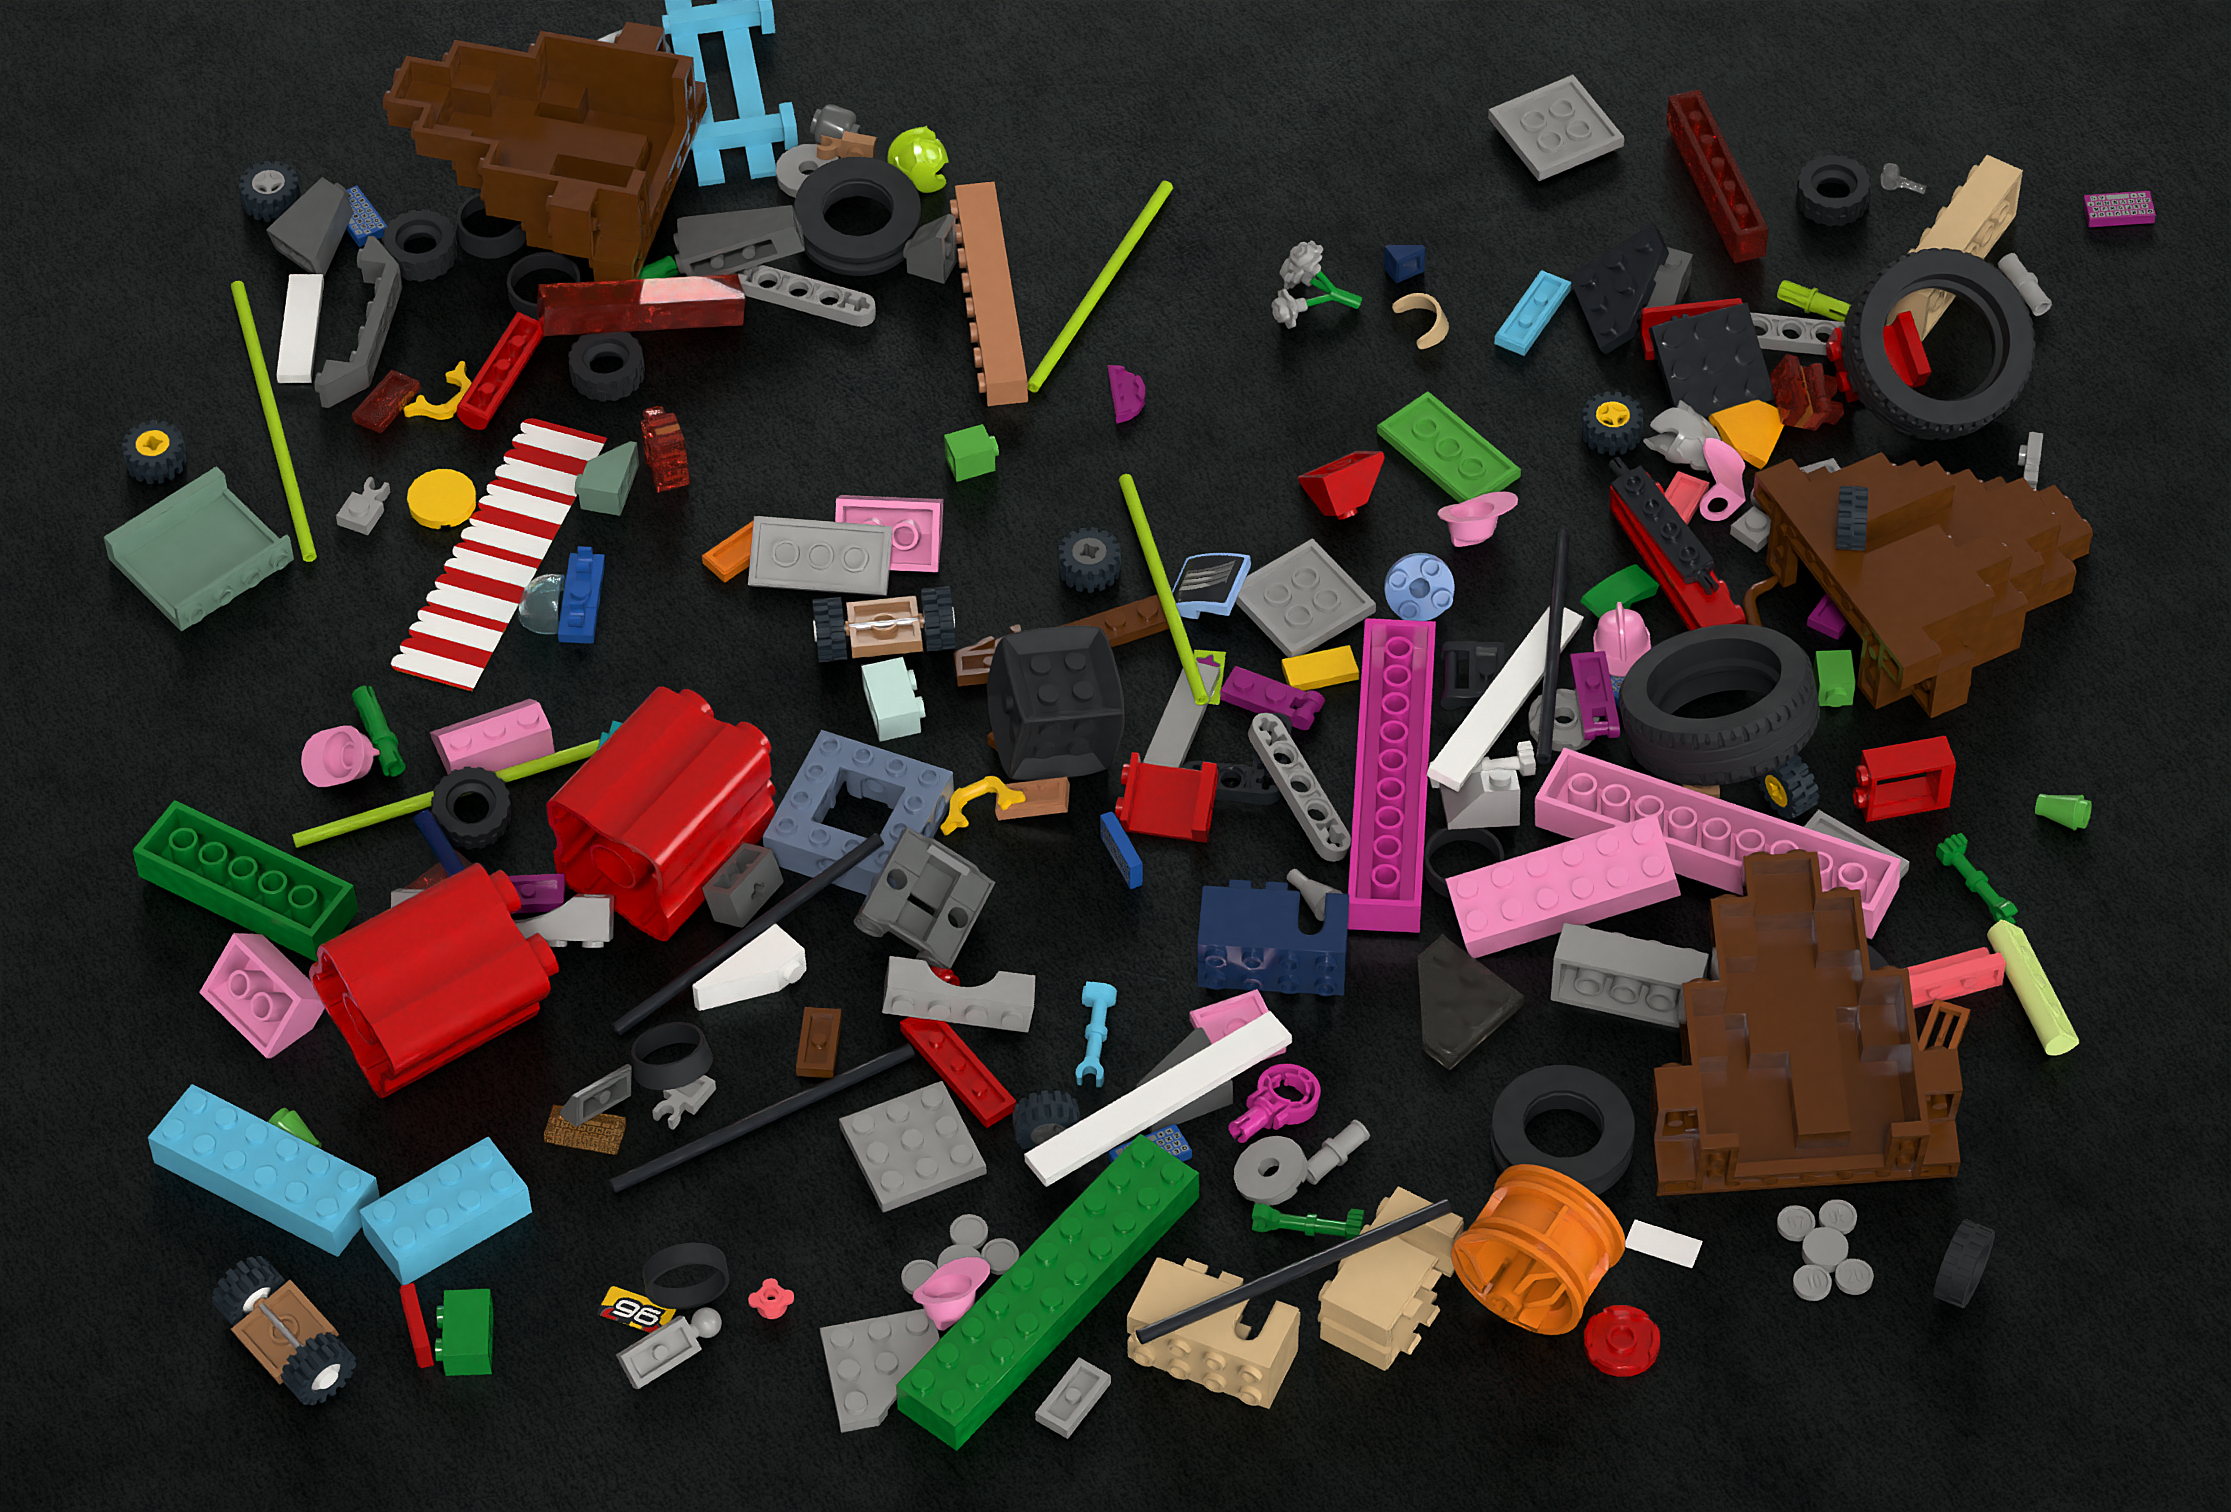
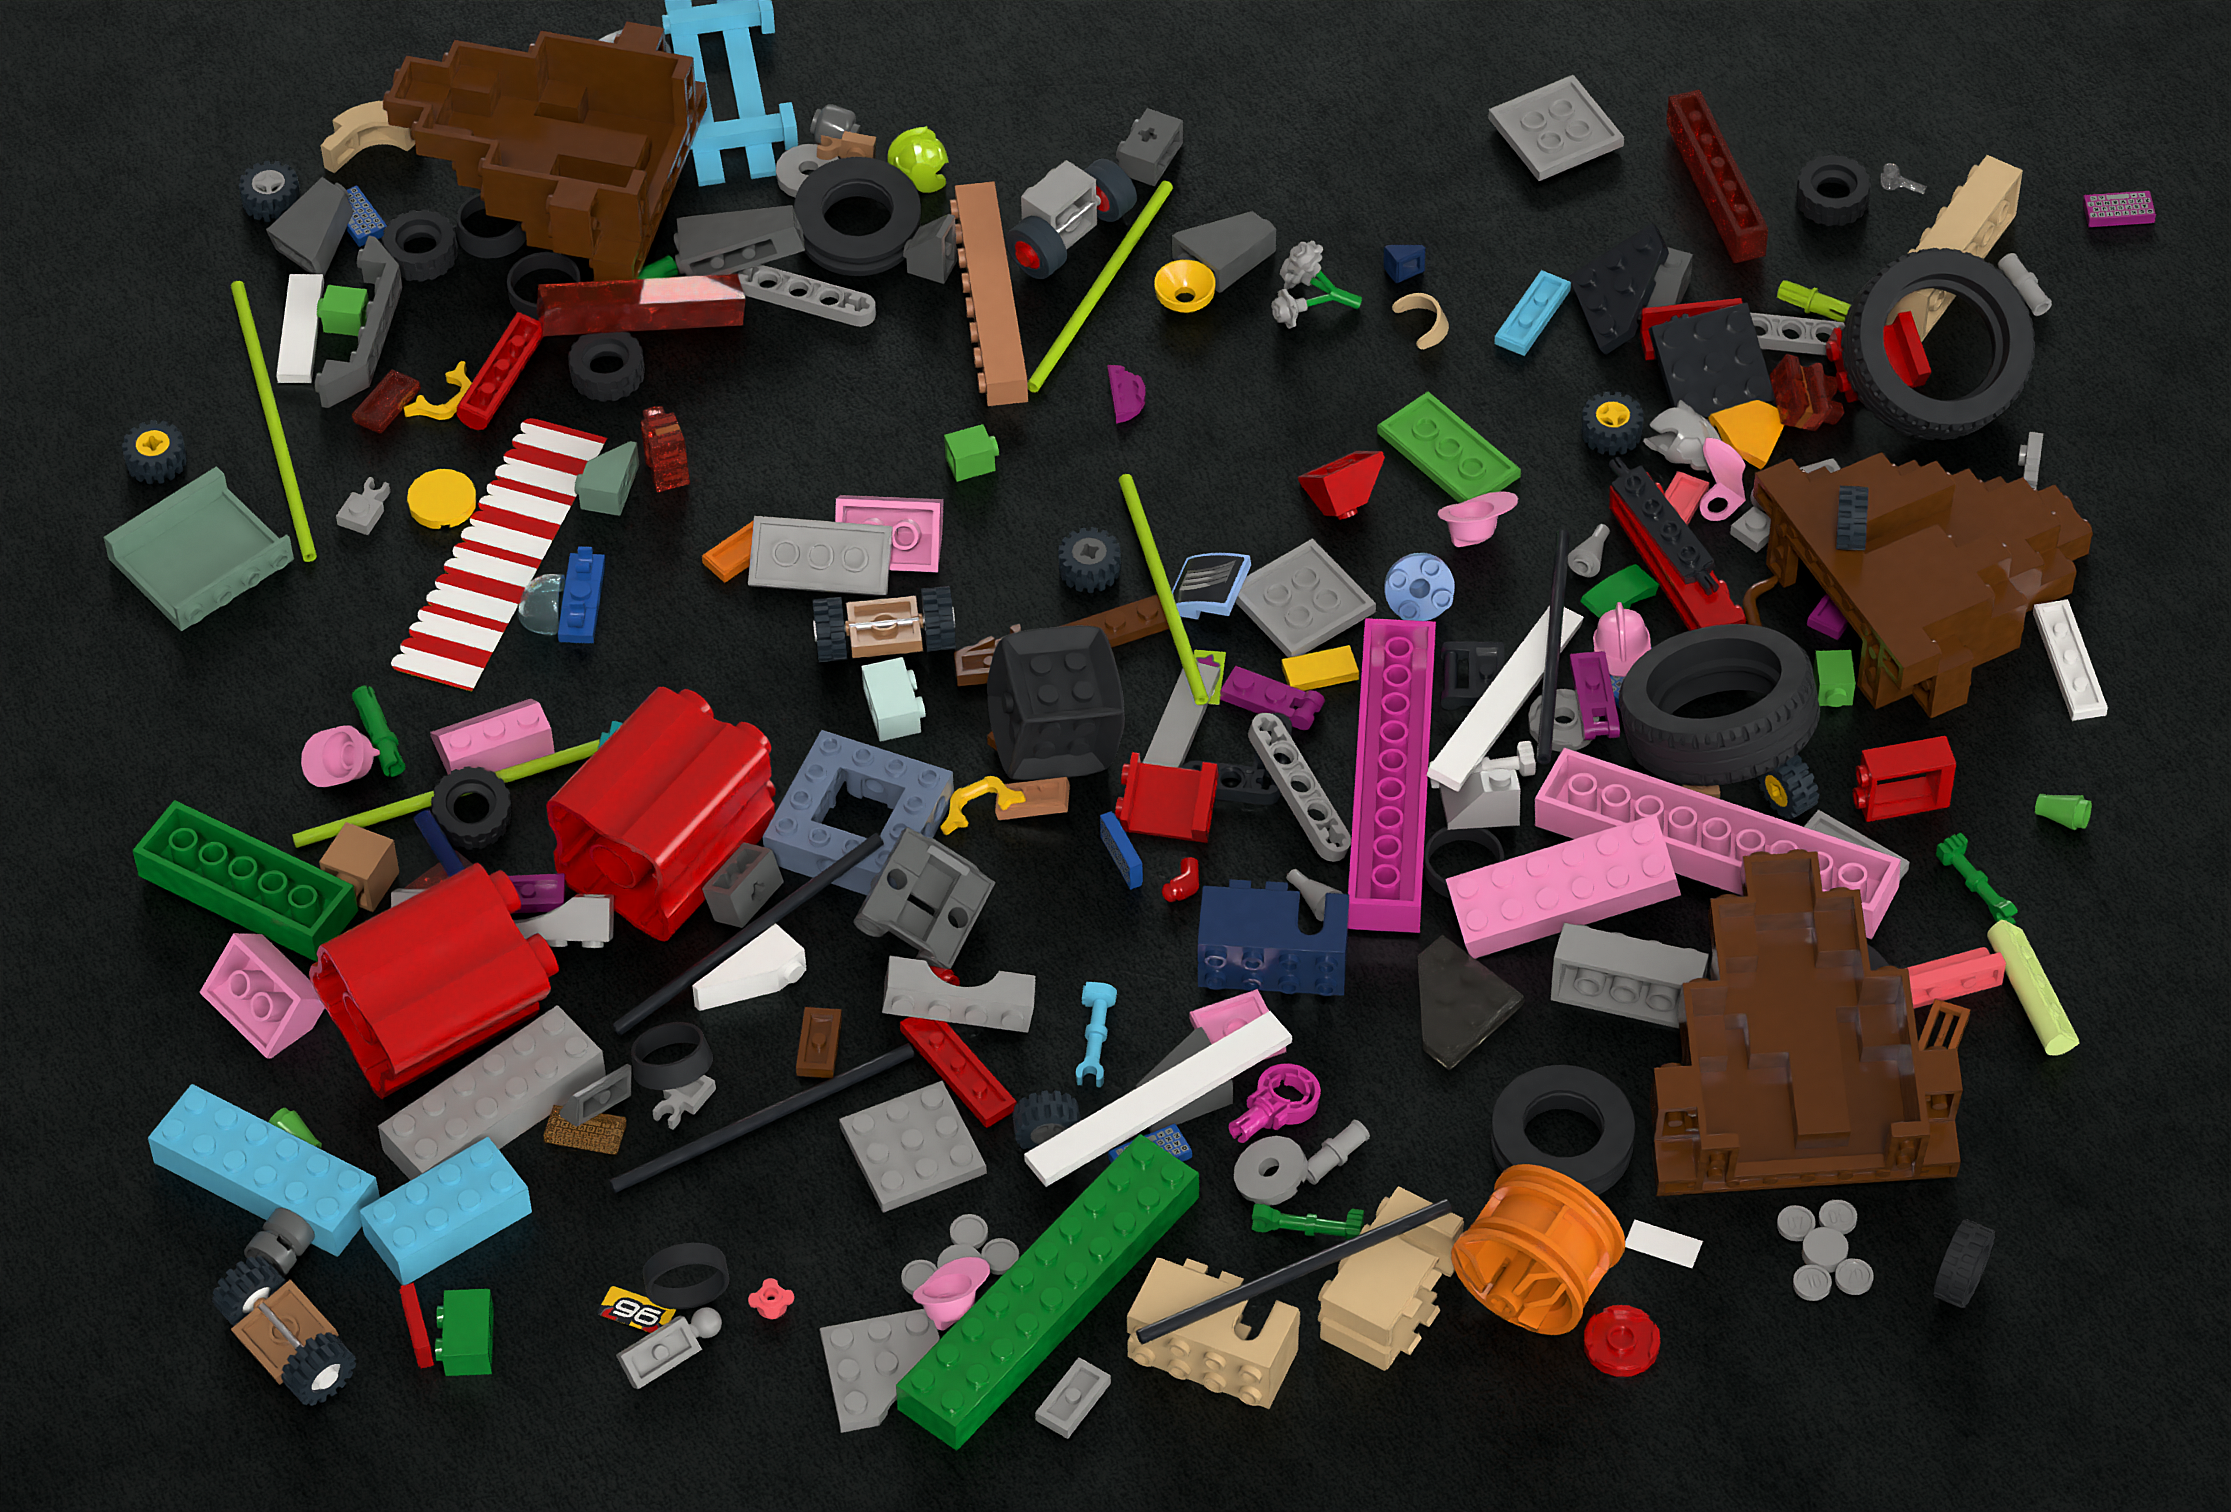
(281, 1240): none -> dark grey wheel
(343, 310): none -> bright green brick
(359, 129): none -> tan arch
(363, 861): none -> medium nougat head
(495, 1094): none -> light grey brick
(1064, 210): none -> brick
(1150, 146): none -> dark grey brick
(1184, 884): none -> red arm
(1185, 277): none -> yellow piece
(1227, 246): none -> dark grey slope
(1588, 555): none -> light grey cone
(2070, 660): none -> white tile

